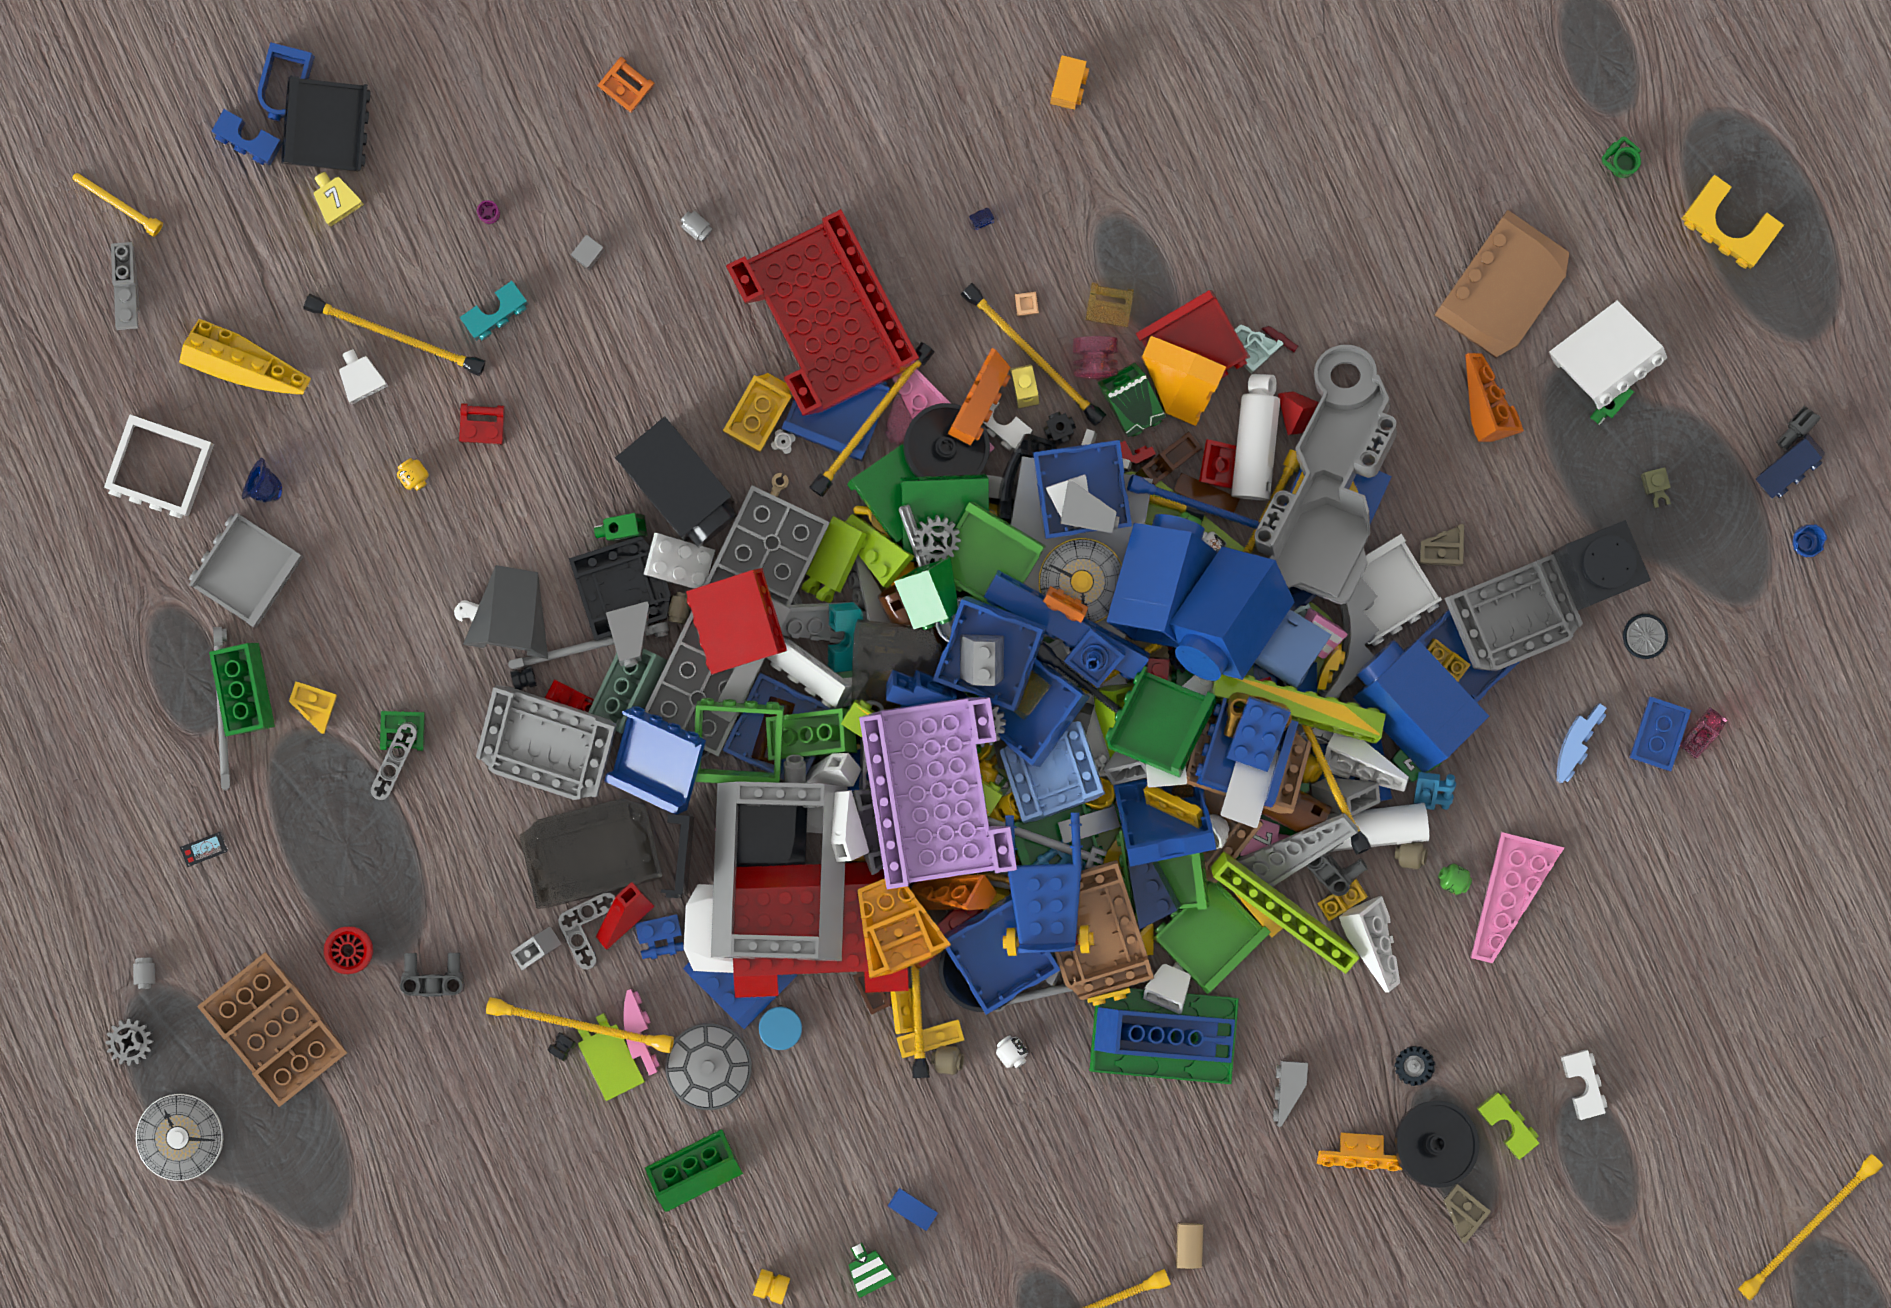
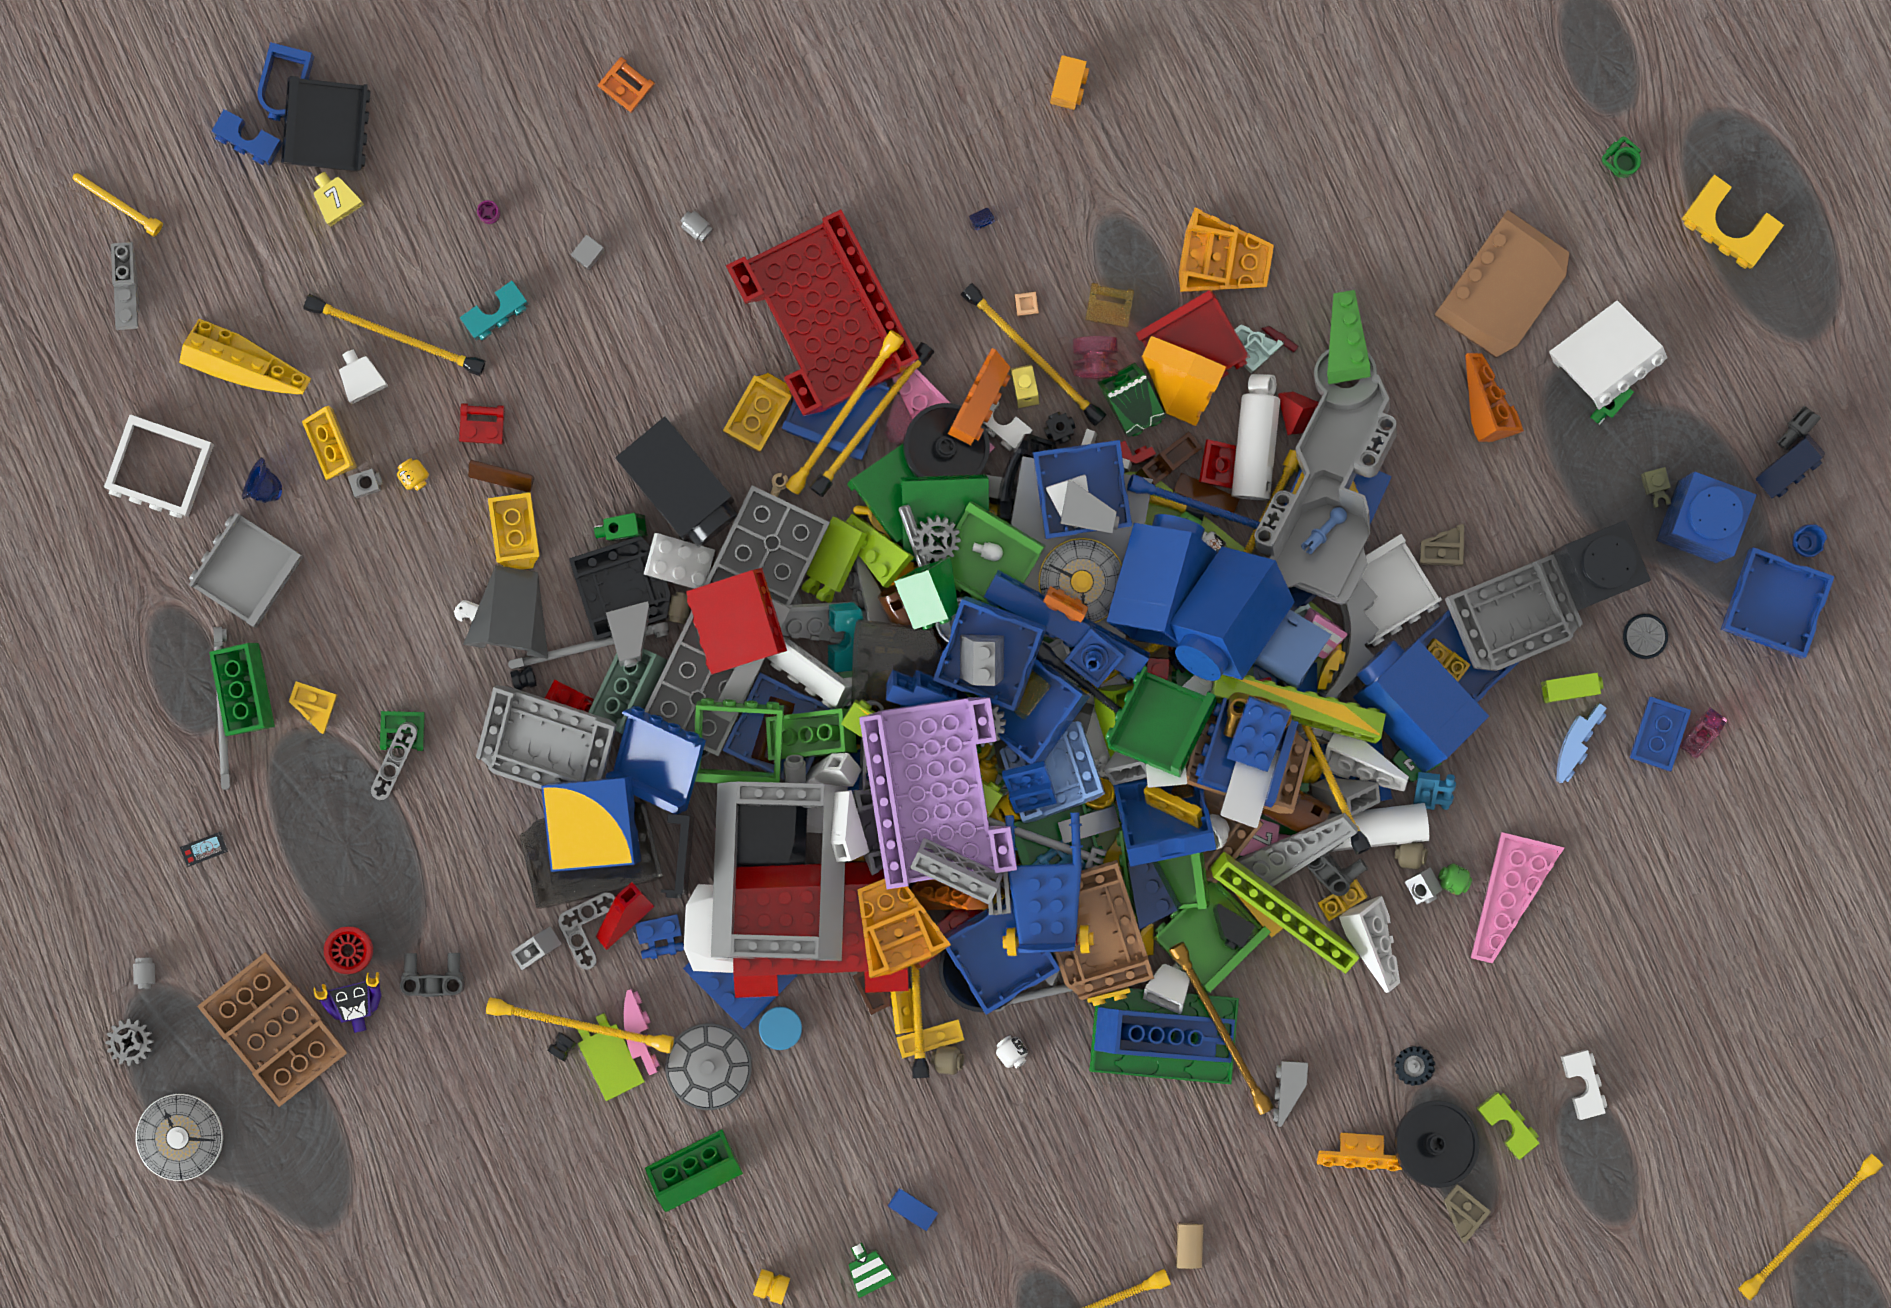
(329, 443): none -> yellow slope
(352, 1001): none -> torso
(356, 479): none -> light grey brick
(500, 476): none -> reddish brown slope
(514, 530): none -> yellow slope
(591, 823): none -> yellow tile
(780, 435): white plate -> none
(798, 480): none -> yellow hose
(955, 873): none -> light grey fence
(989, 551): none -> white cylinder
(999, 911): none -> light grey tile
(1029, 787): none -> blue slope
(1222, 256): none -> light orange wedge
(1232, 927): none -> black slope
(1260, 1100): none -> pearl gold hose
(1318, 536): none -> medium blue pin
(1347, 347): none -> bright green wedge
(1416, 888): none -> light grey brick
(1571, 687): none -> lime brick
(1706, 517): none -> blue container
(1777, 603): none -> blue tile

